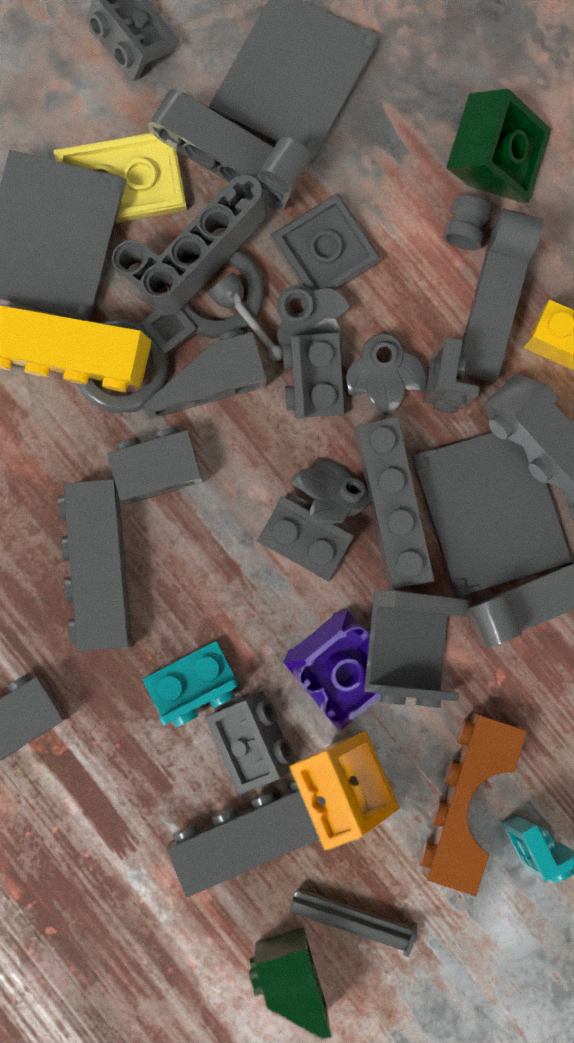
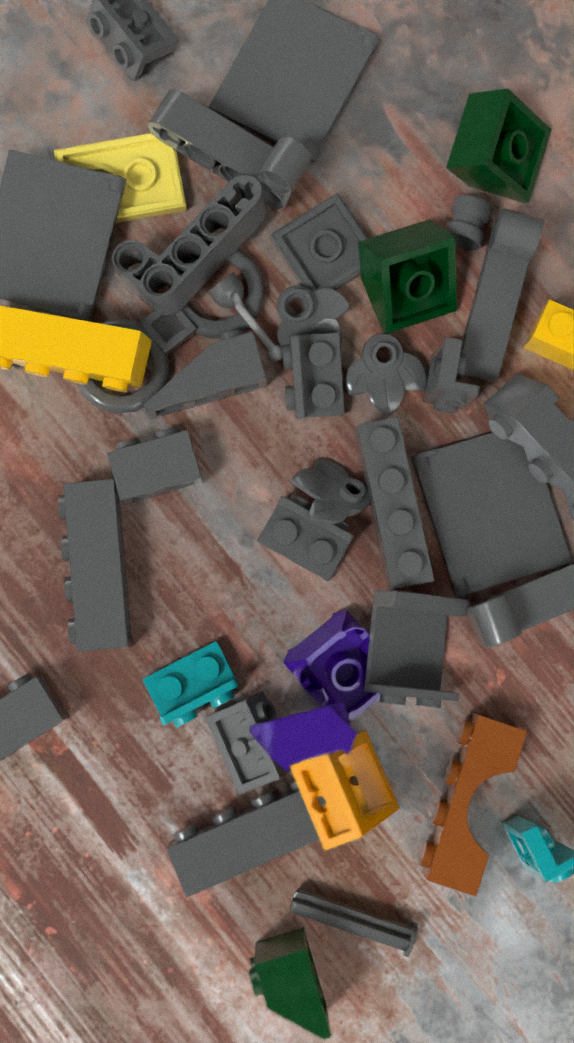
(305, 734): none -> dark purple slope
(409, 274): none -> dark green slope

